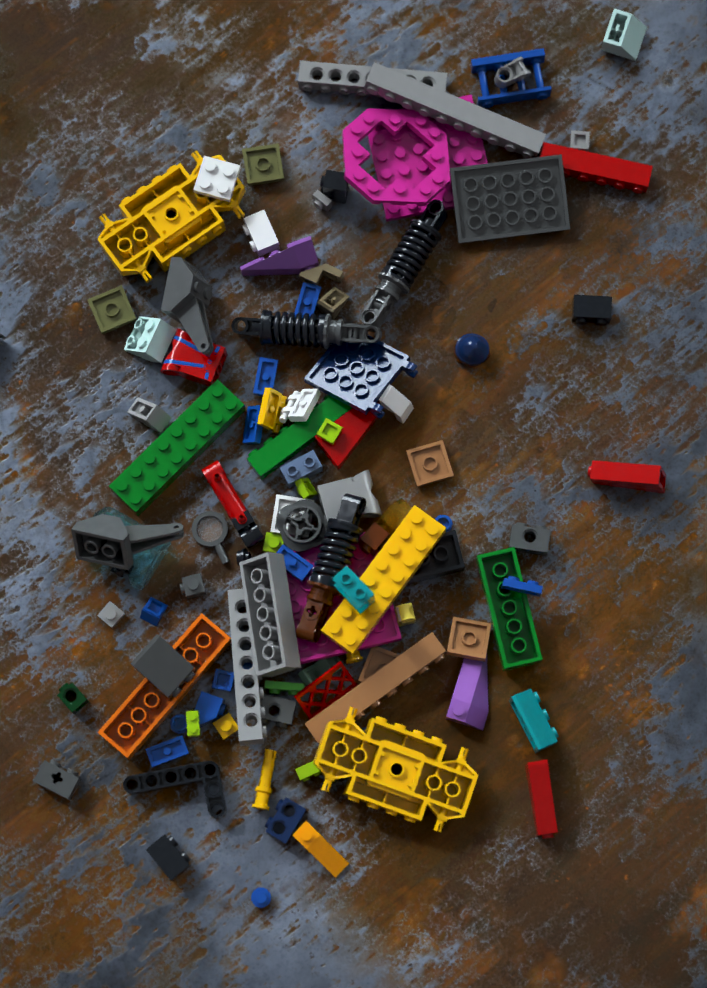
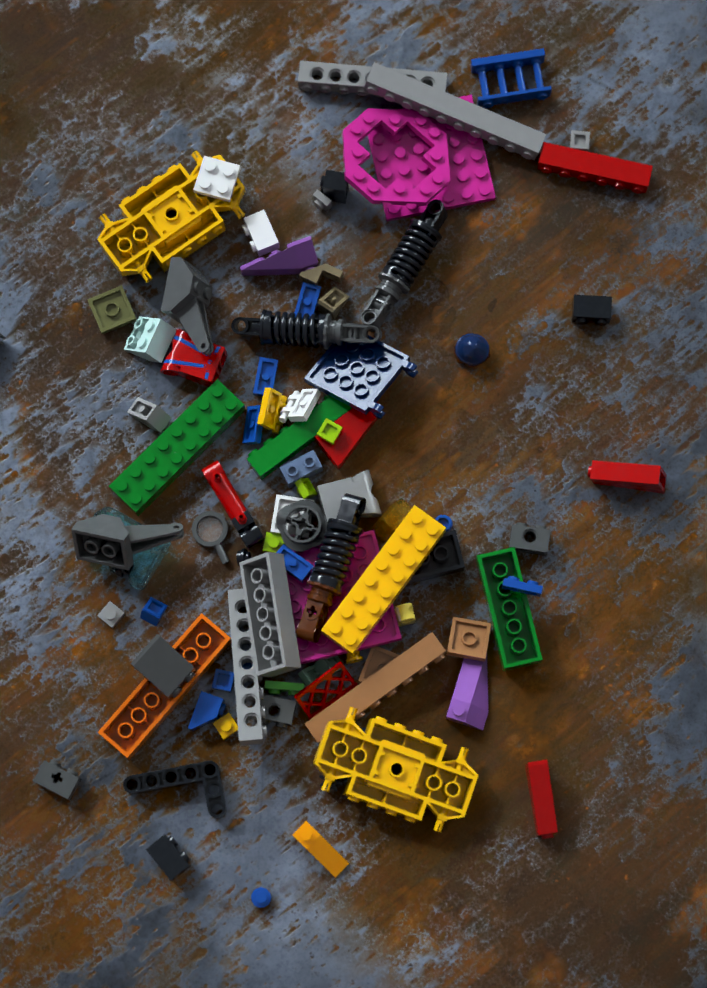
(76, 705): dark green brick -> none
(167, 751): blue plate -> none
(178, 723): blue plate -> none
(193, 586): dark grey brick -> none
(193, 723): lime piece -> none
(263, 164): olive plate -> none
(263, 789): yellow pin -> none
(289, 822): dark blue brick -> none
(306, 771): lime piece -> none
(353, 589): teal panel -> none
(373, 539): reddish brown brick -> none
(396, 403): white slope -> none
(429, 463): medium nougat plate -> none
(510, 198): dark grey plate -> none
(514, 71): light grey piece -> none
(534, 720): teal slope -> none
(624, 35): light aqua slope -> none

